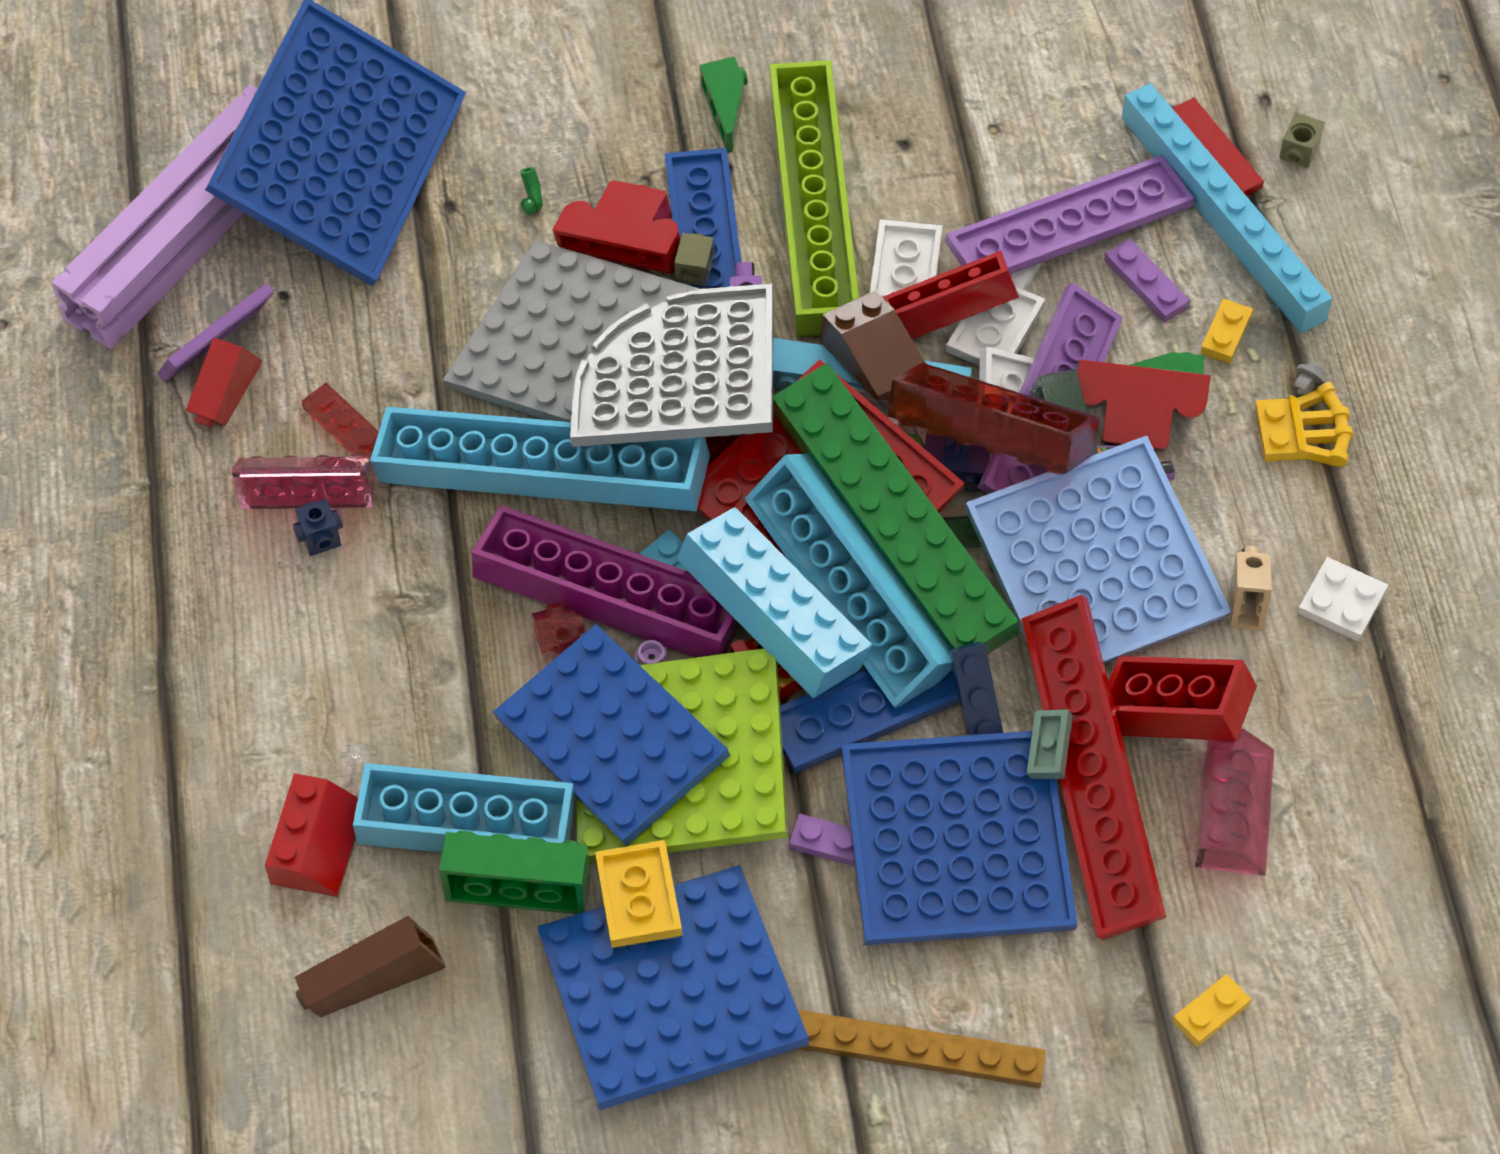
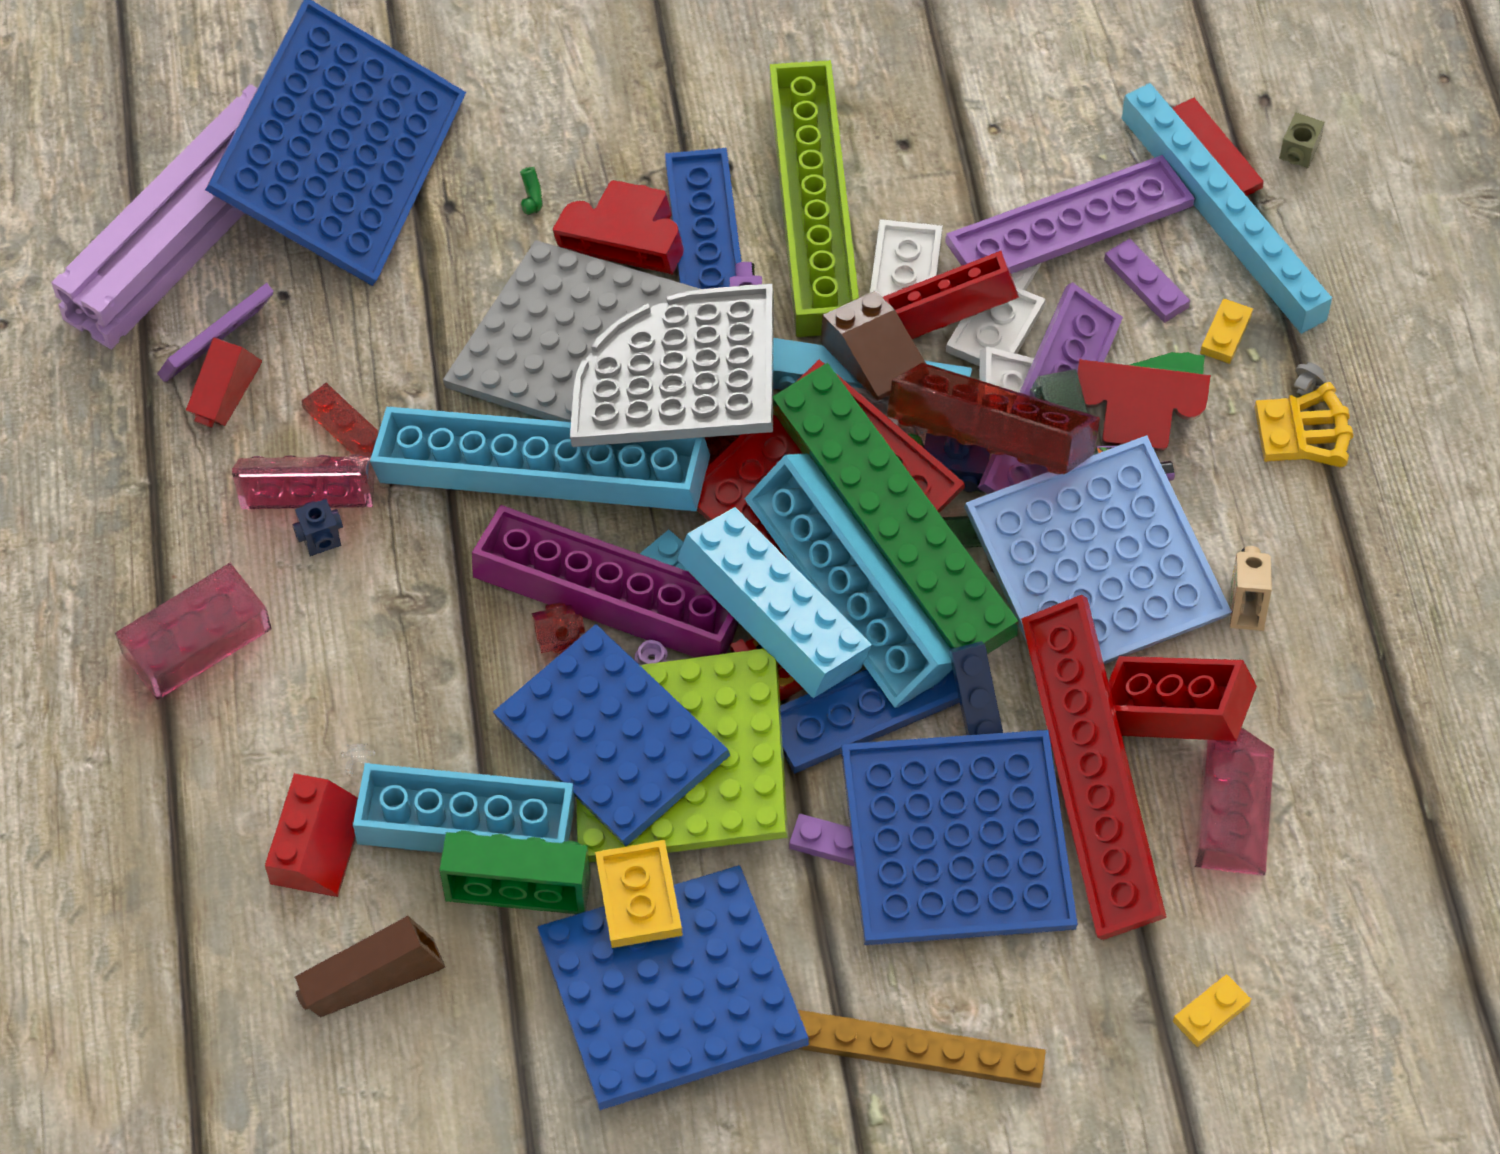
(193, 630): none -> clear pink brick
(694, 259): olive brick -> none
(724, 92): green slope -> none
(1049, 744): sand green plate -> none
(1342, 599): white plate -> none

